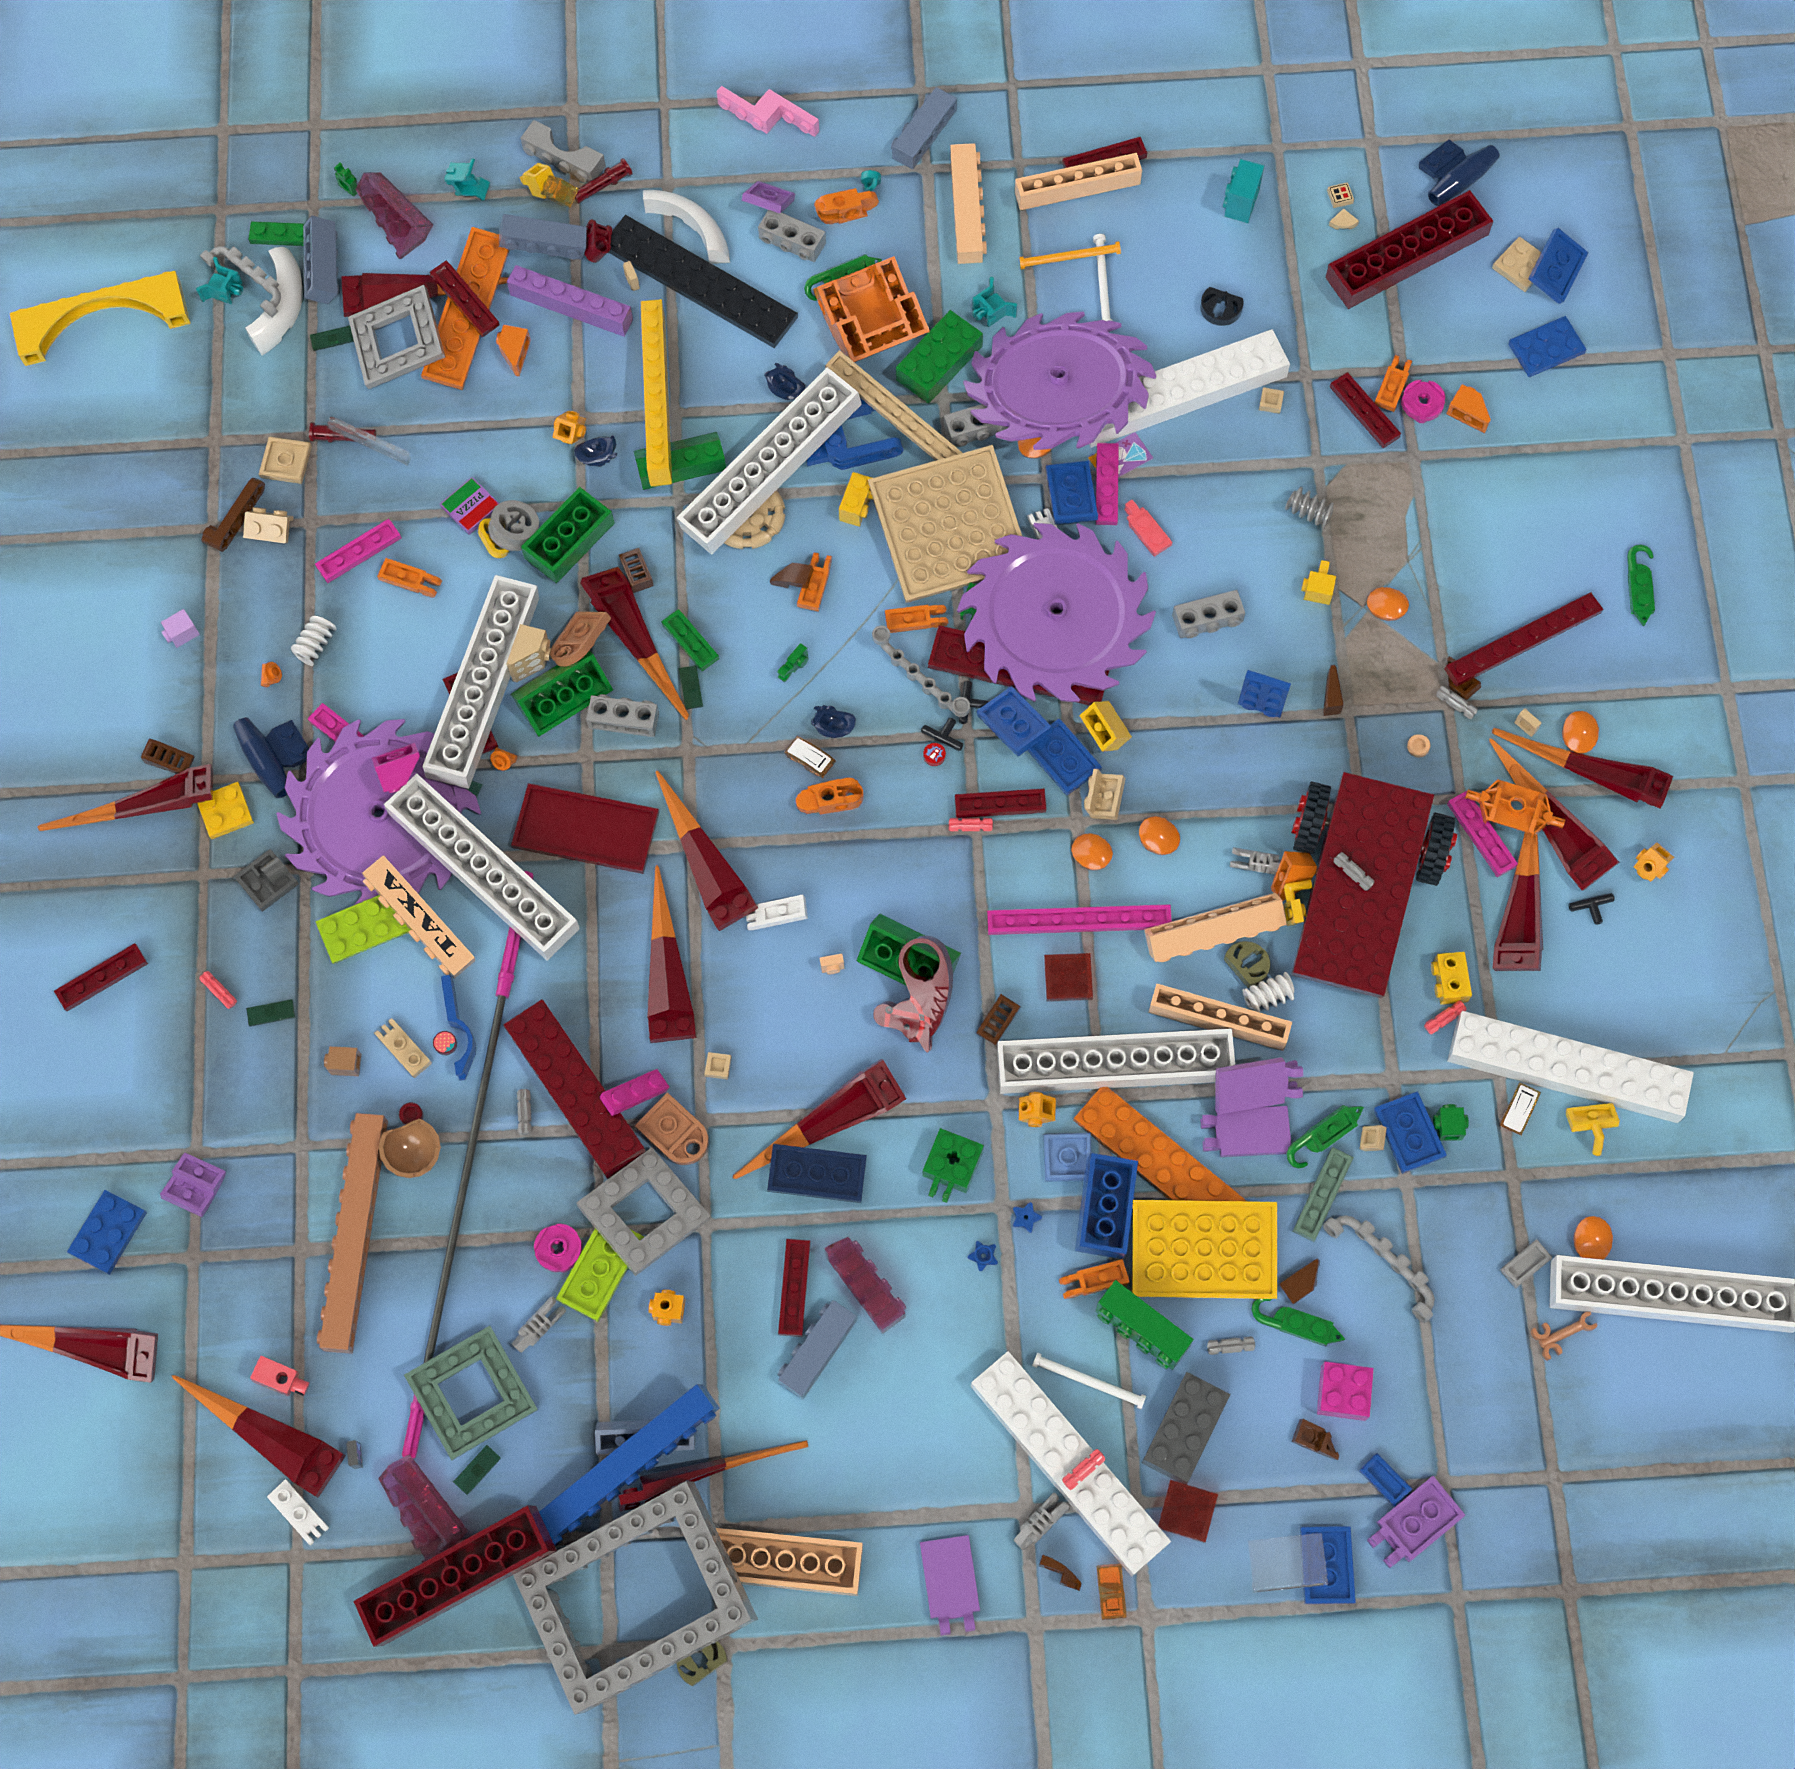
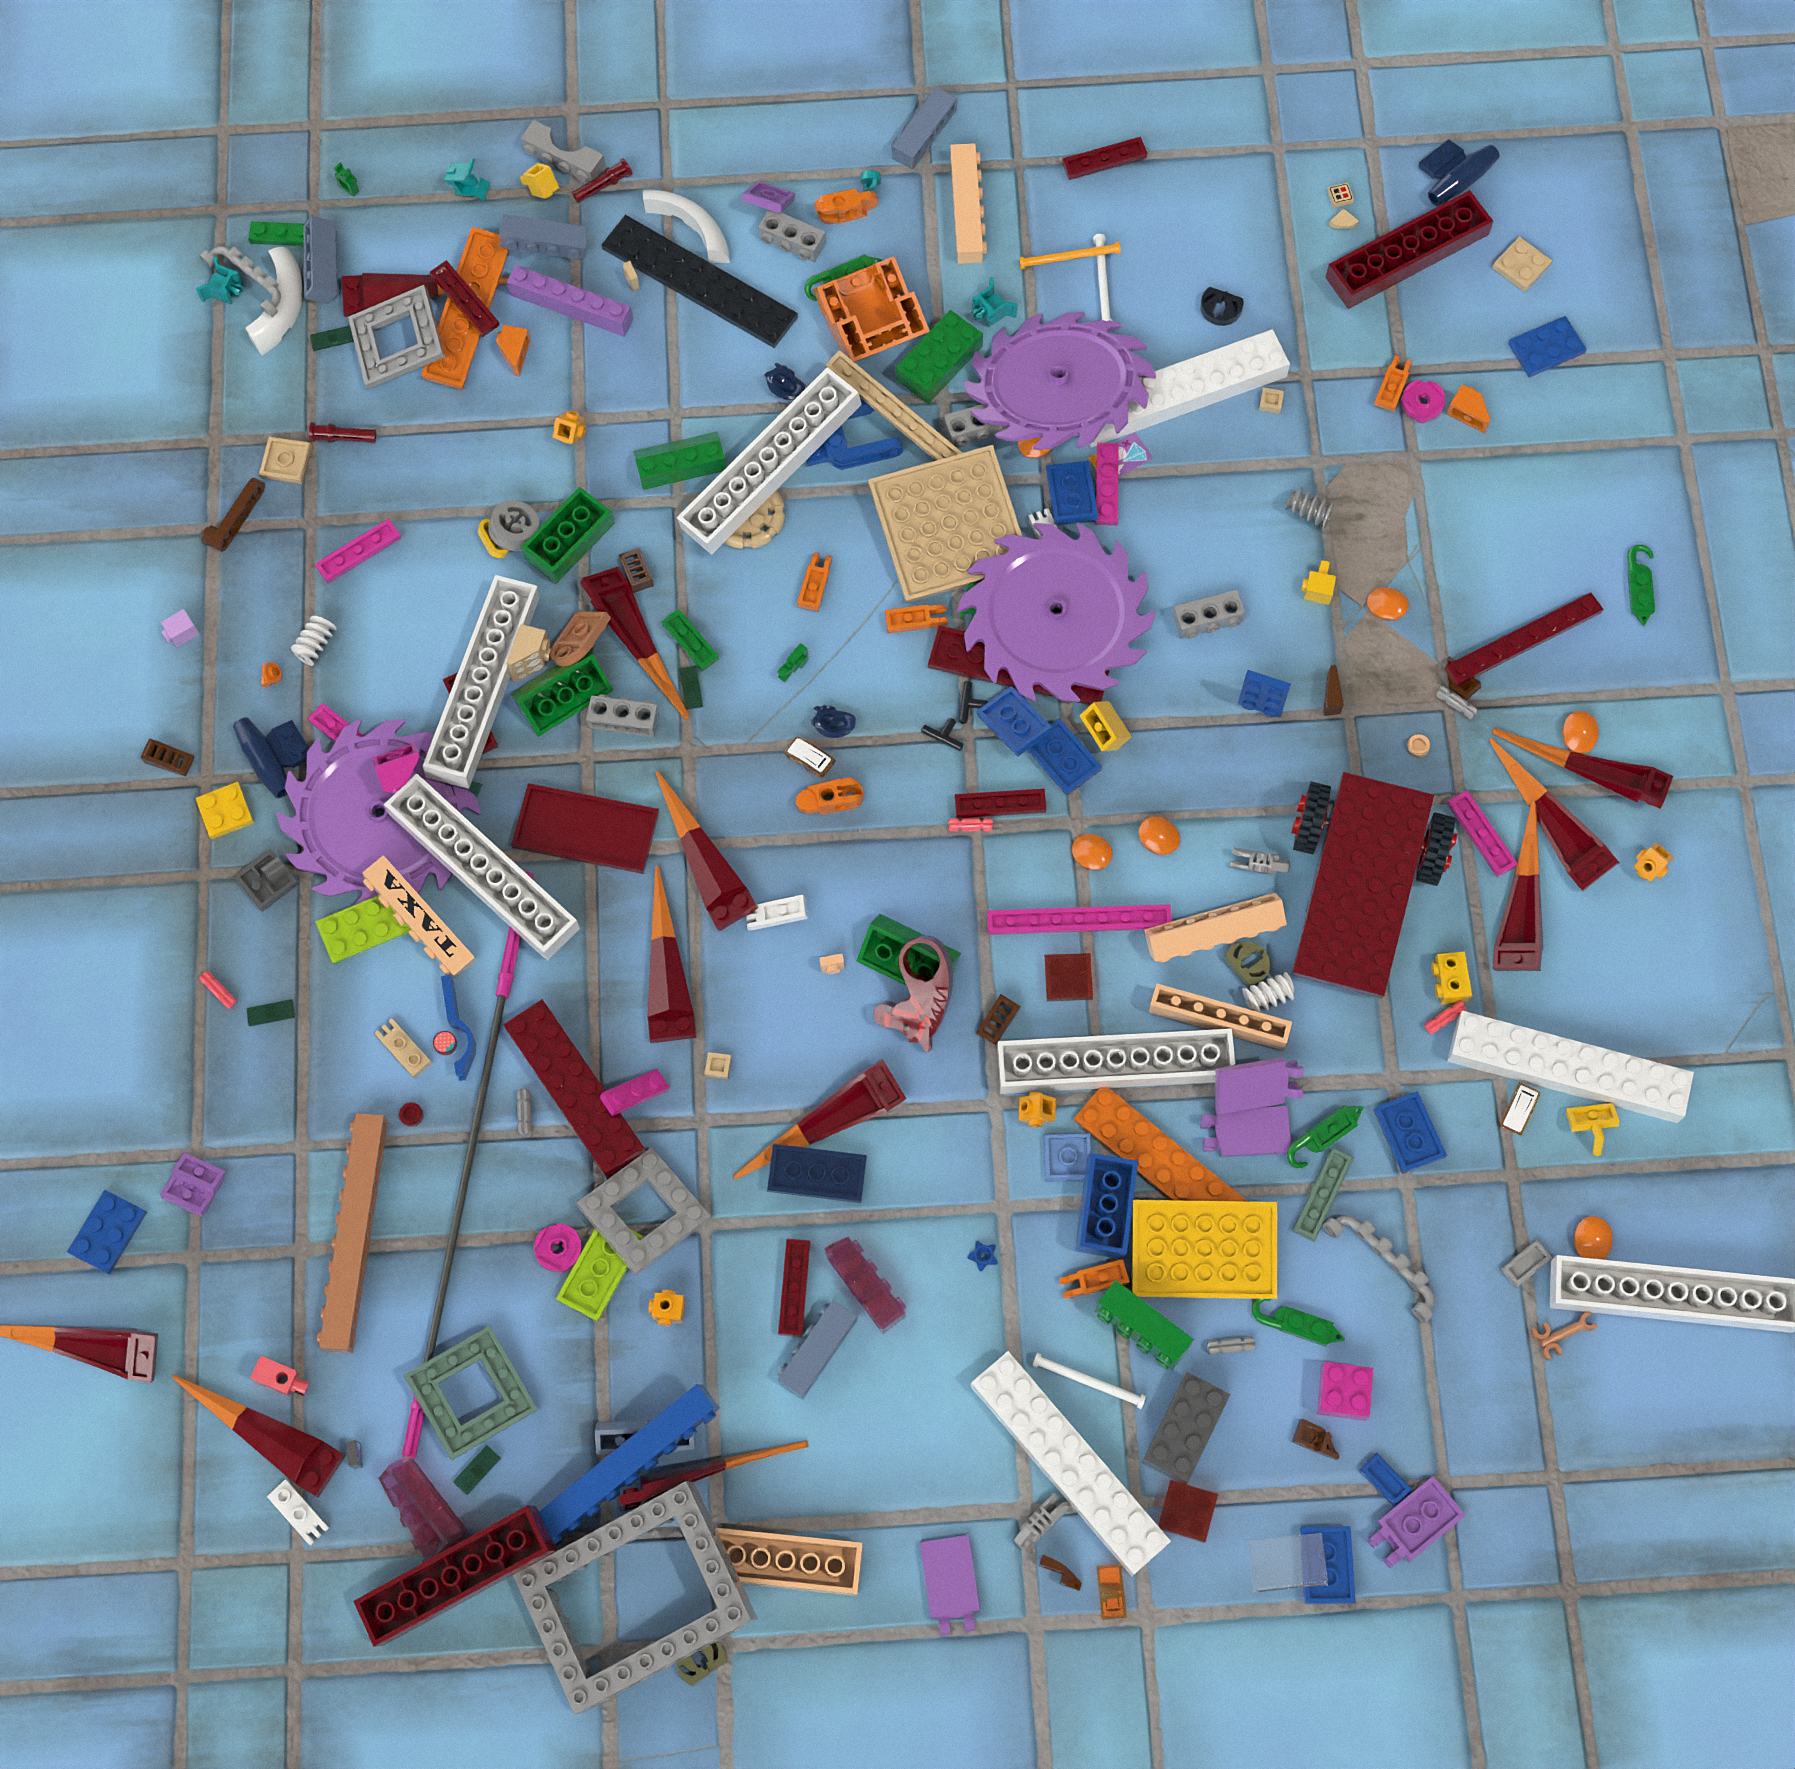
(40, 325): yellow arch -> none
(101, 977): dark red plate -> none
(174, 793): dark red plate -> none
(267, 526): tan bracket -> none
(343, 1061): medium nougat brick -> none
(369, 440): clear tile -> none
(393, 212): clear pink wedge -> none
(408, 577): orange hinge -> none
(410, 1149): medium nougat cylinder -> none
(469, 505): tile -> none
(502, 759): orange plate -> none
(537, 1325): light grey hinge -> none
(559, 191): clear yellow brick -> none
(596, 451): dark blue hat -> none
(597, 241): dark red piece -> none
(656, 393): yellow brick -> none
(672, 1130): nougat plate -> none
(768, 111): bright pink bracket -> none
(793, 574): reddish brown slope -> none
(855, 500): yellow brick -> none
(934, 754): red tile -> none
(955, 1176): green hinge -> none
(959, 706): light grey bar -> none
(1026, 1223): blue plate -> none
(1078, 181): light nougat brick -> none
(1083, 1469): coral axle -> none
(1104, 795): tan bracket -> none
(1147, 529): coral hinge -> none
(1243, 190): teal brick -> none
(1293, 868): orange slope -> none
(1293, 908): yellow plate -> none
(1301, 1282): reddish brown slope -> none
(1353, 871): light grey axle -> none
(1365, 410): dark red plate -> none
(1373, 1138): tan tile -> none
(1451, 1123): green brick -> none
(1496, 807): orange plate -> none
(1527, 722): tan tile -> none
(1558, 265): blue plate -> none
(1592, 904): black piece -> none

